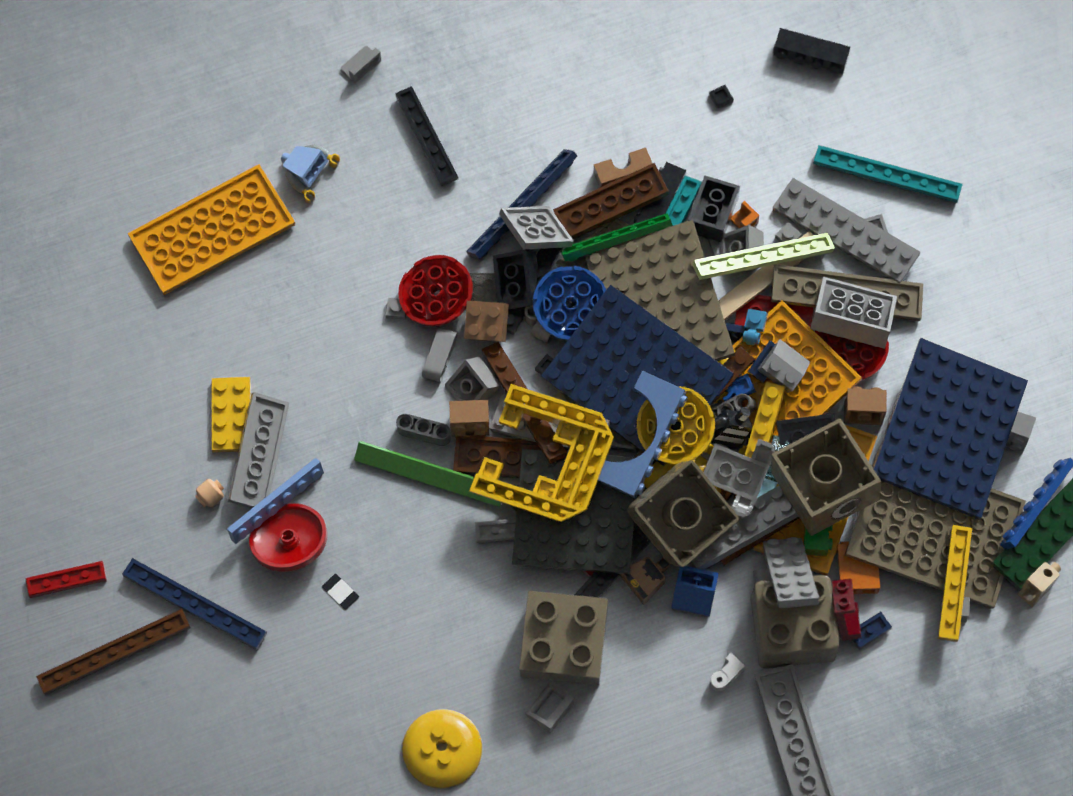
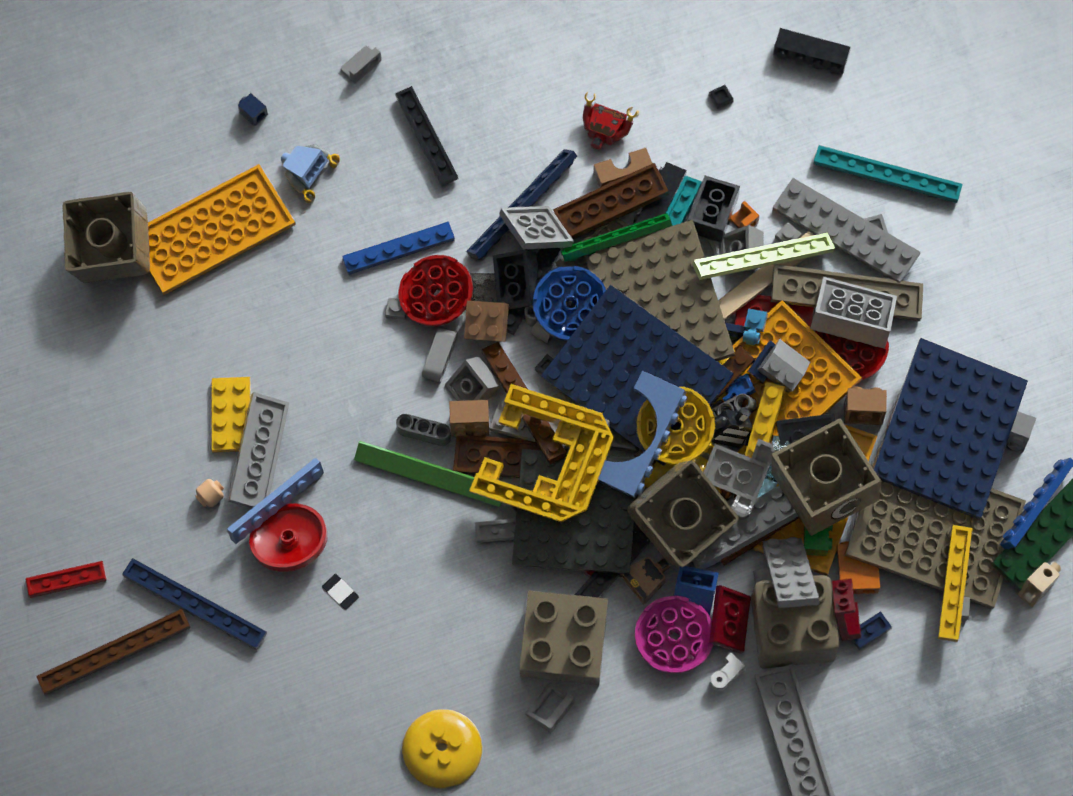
(106, 237): none -> dark tan brick
(252, 109): none -> dark blue brick
(398, 248): none -> blue plate
(606, 124): none -> red torso
(677, 616): none -> dark pink brick
(730, 619): none -> dark red tile

